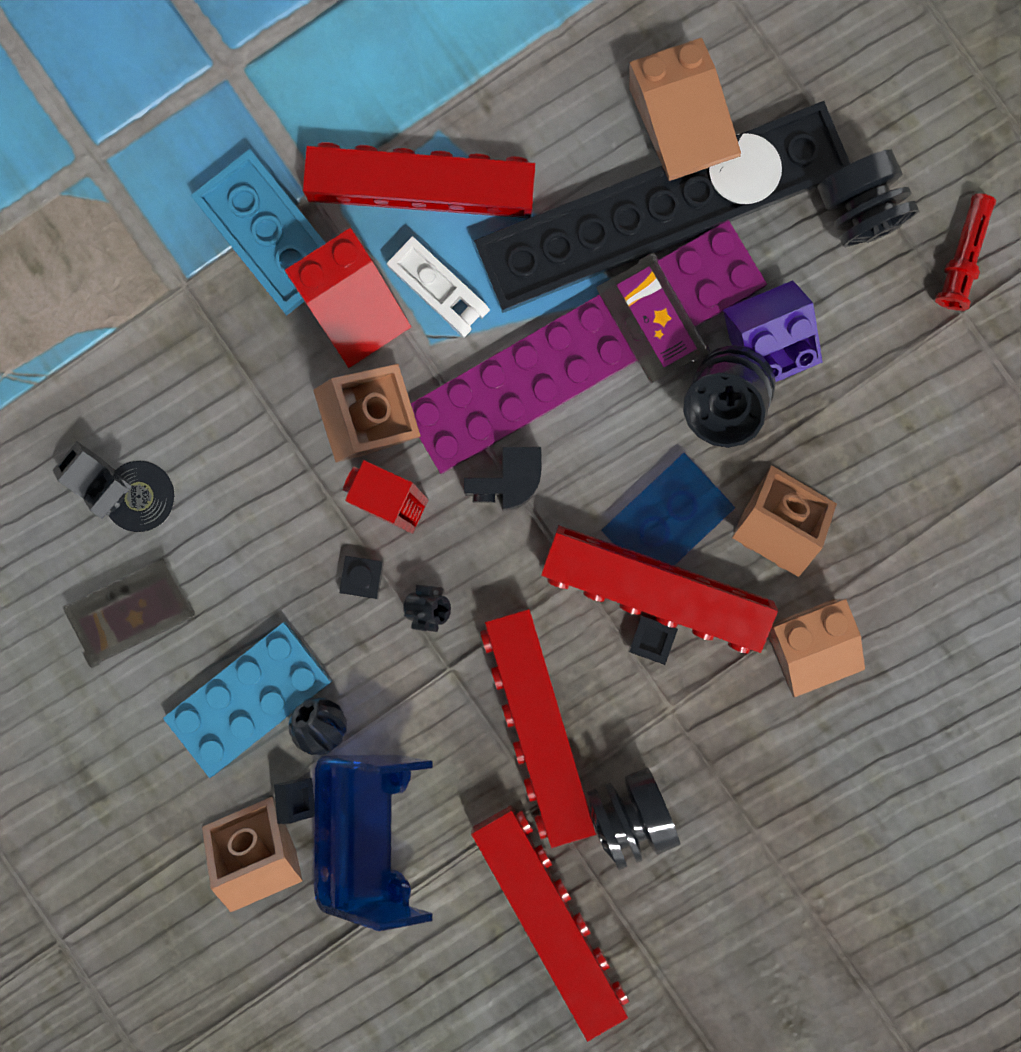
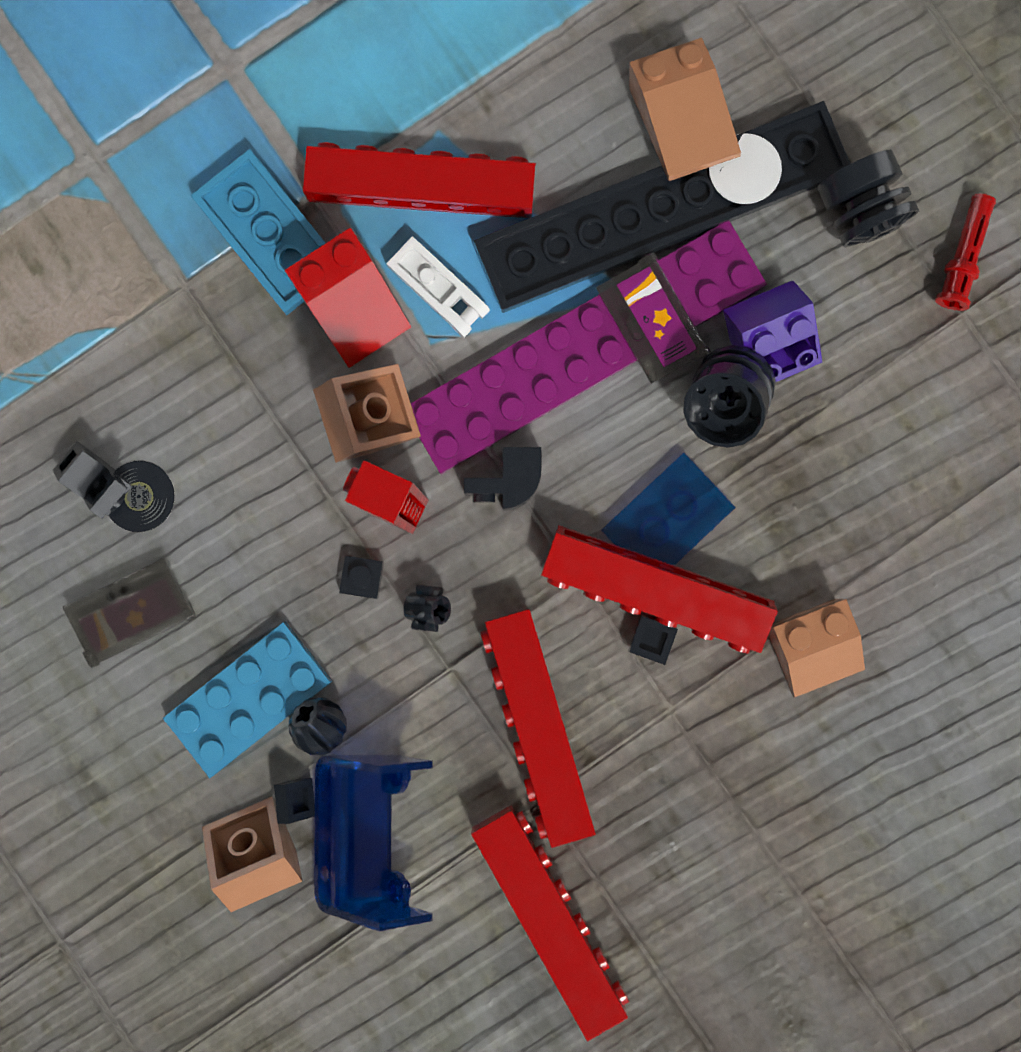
(633, 818): black wheel -> none
(785, 521): nougat slope -> none

